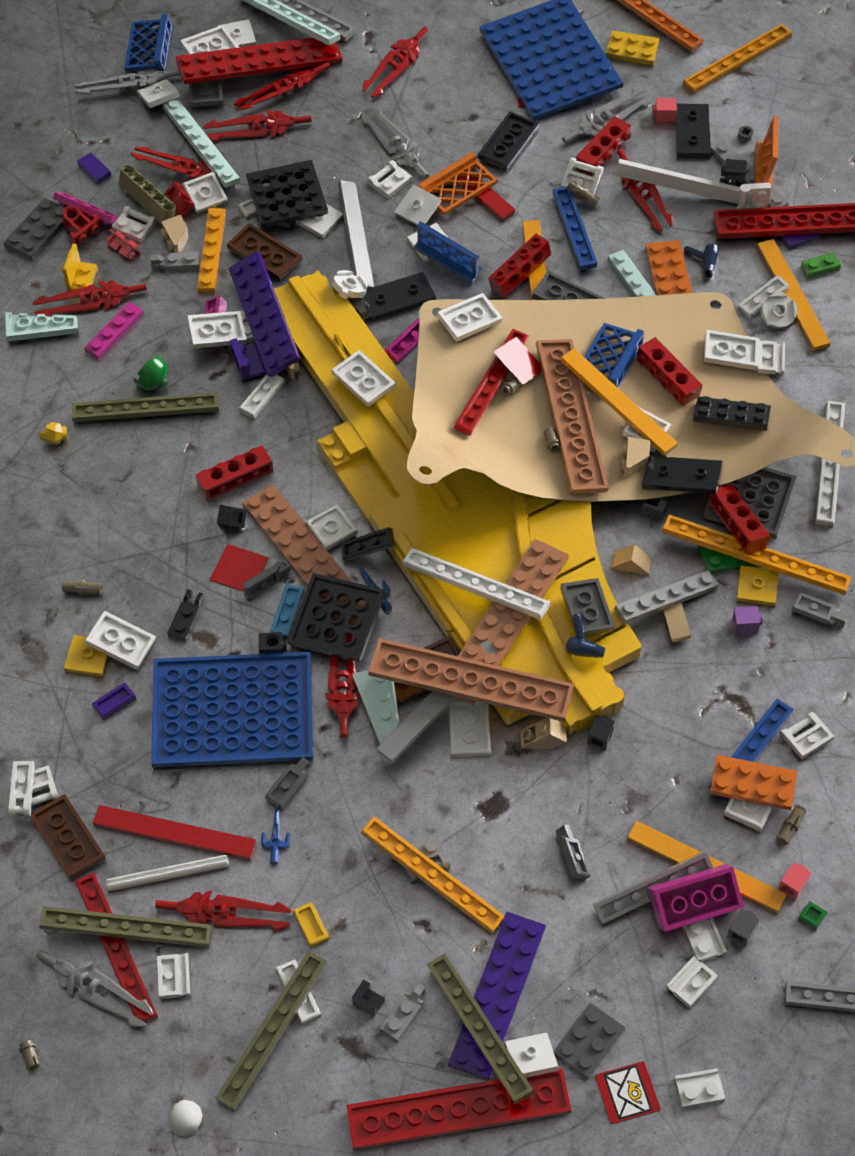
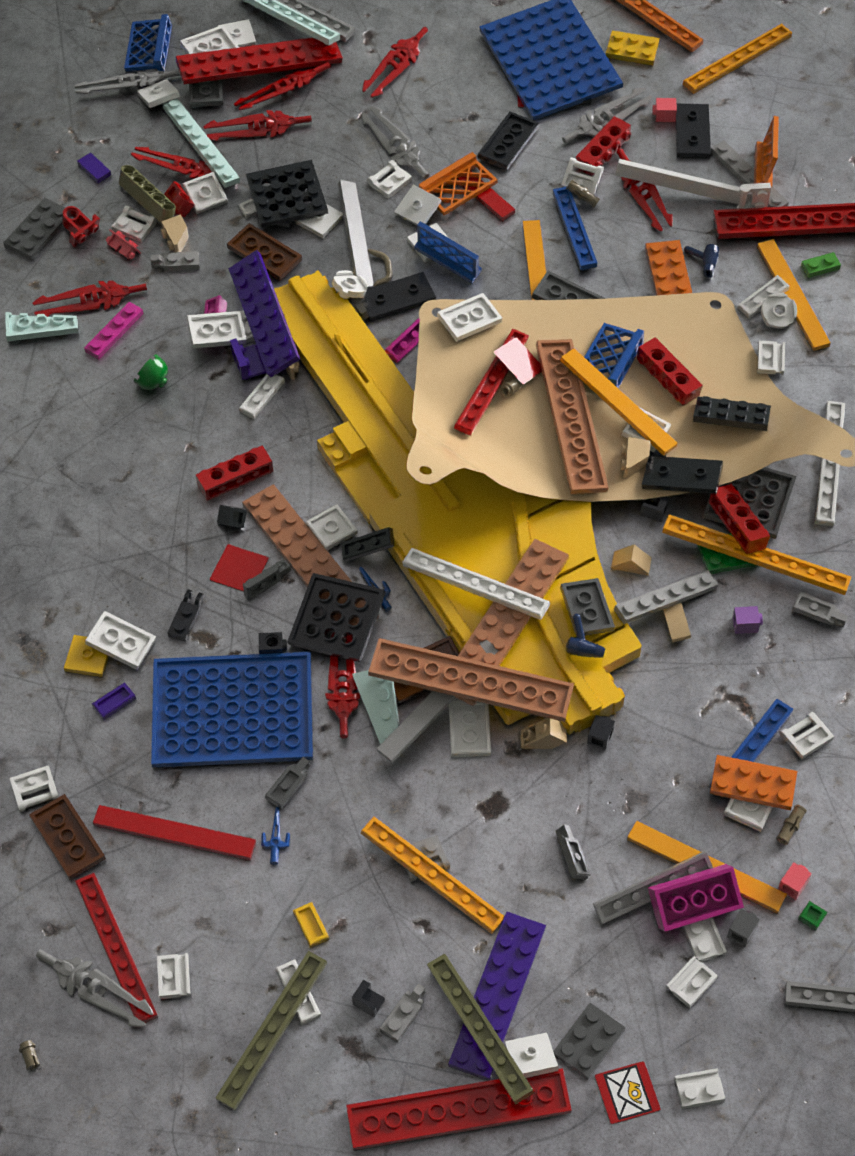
(21, 787): white plate -> none
(53, 433): yellow rock -> none
(67, 200): dark pink plate -> none
(77, 273): yellow bracket -> none
(95, 588): dark tan pin -> none
(125, 926): olive plate -> none
(145, 407): olive plate -> none
(167, 873): white axle -> none
(185, 1118): white hair -> none
(199, 910): red sword -> none
(211, 250): light orange plate -> none
(287, 610): dark azure tile -> none
(363, 378): white plate -> none
(388, 266): none -> dark tan animal
(519, 266): red brick -> none
(553, 443): dark tan pin -> none
(630, 274): light aqua plate -> none
(731, 350): white plate -> none
(733, 172): black brick -> none
(745, 129): dark grey bush -> none
(757, 586): yellow plate -> none
(796, 240): dark purple tile -> none

